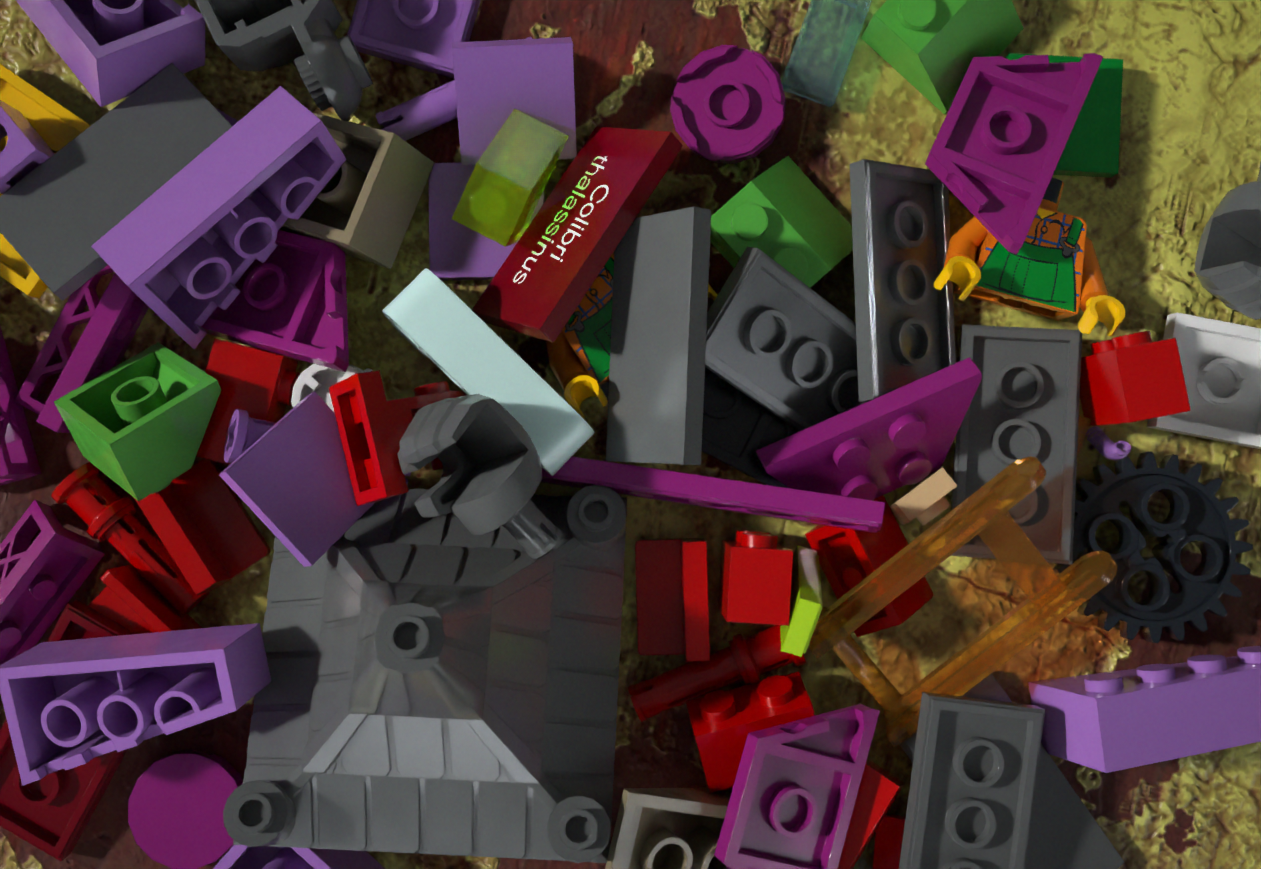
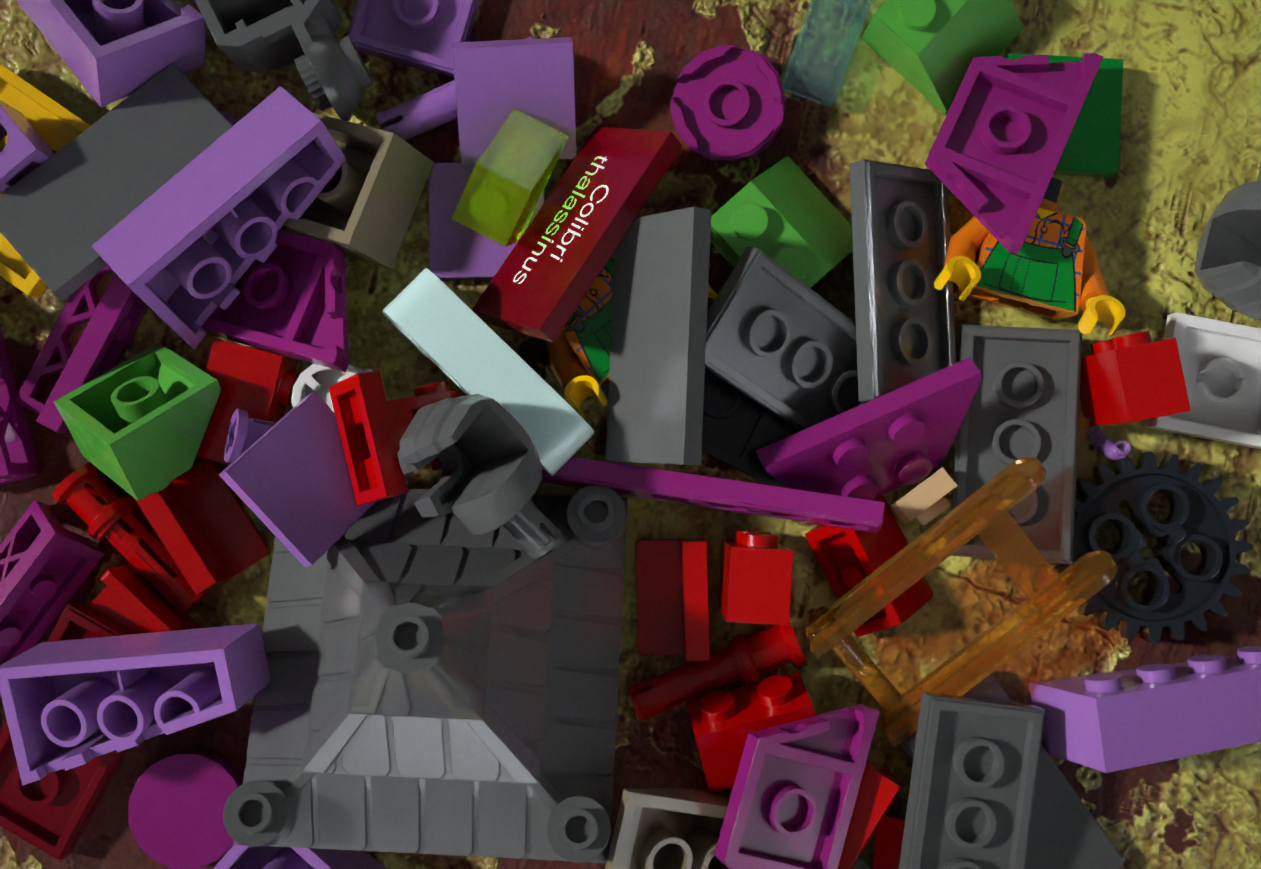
(805, 602): lime tile -> none

